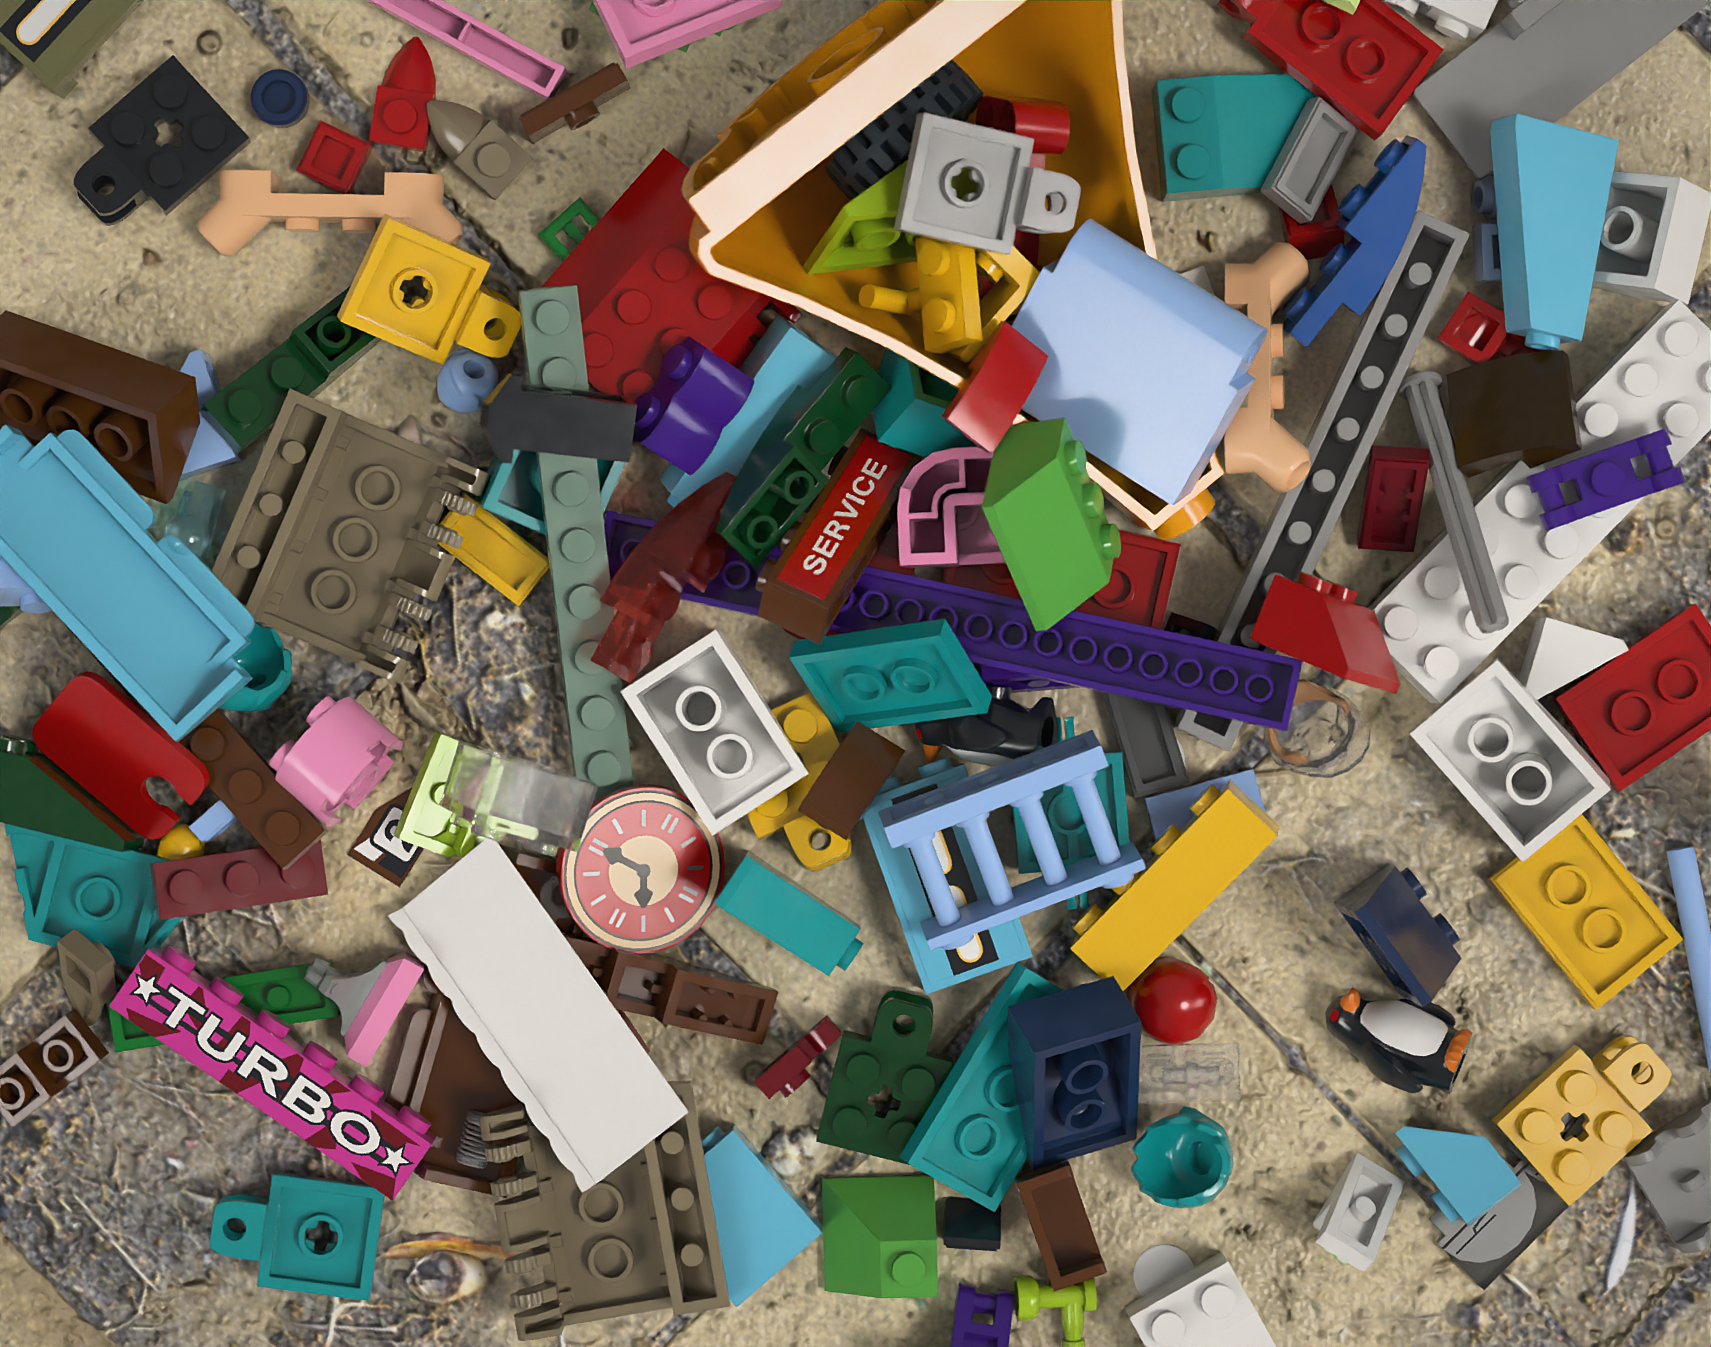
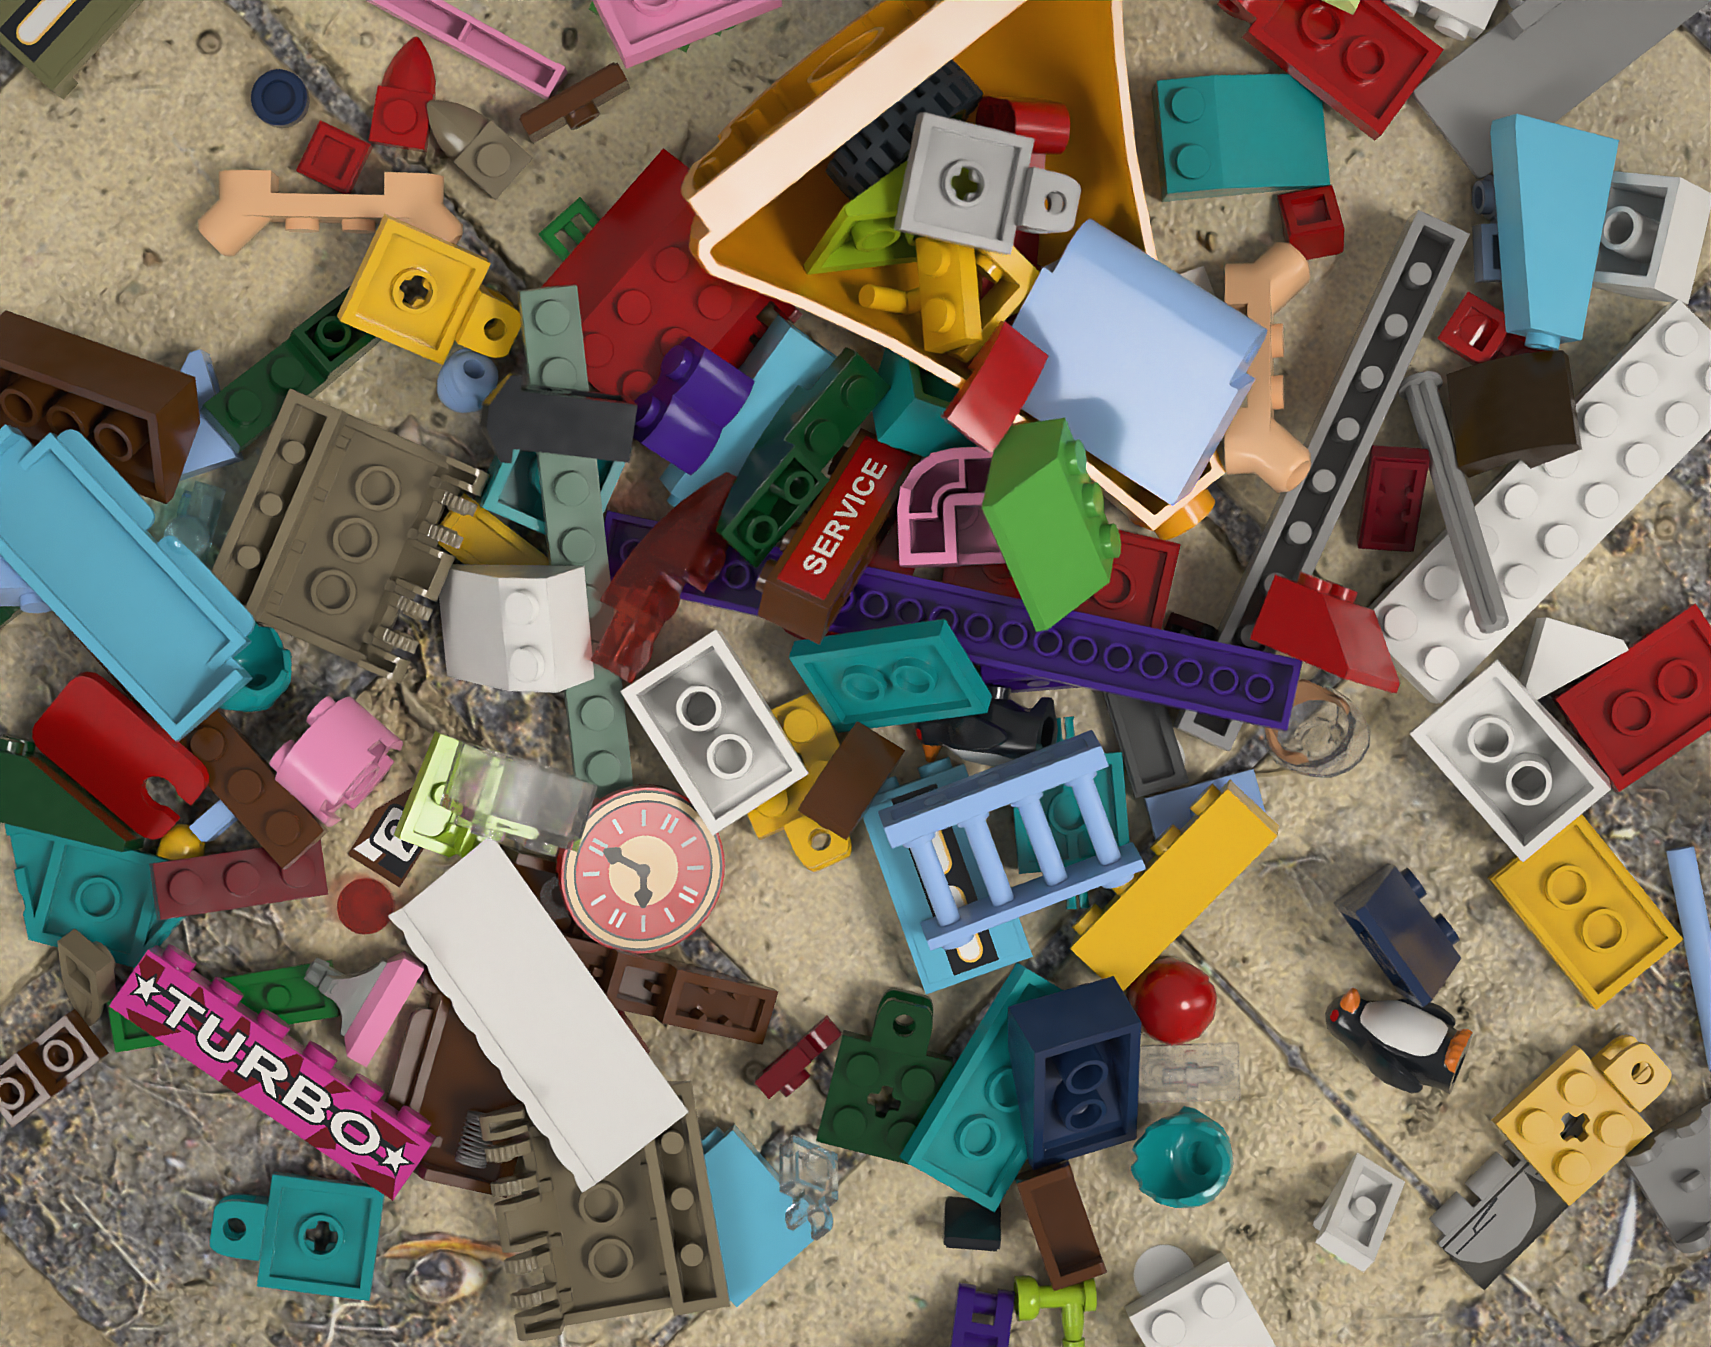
(141, 167): black plate -> none
(365, 905): none -> clear red tile
(517, 626): none -> white slope
(790, 915): teal slope -> none
(811, 1178): none -> clear plate
(880, 1236): bright green slope -> none
(1309, 160): light grey tile -> none
(1378, 225): blue slope -> none
(1462, 1166): medium azure slope -> none
(1605, 479): dark purple plate -> none

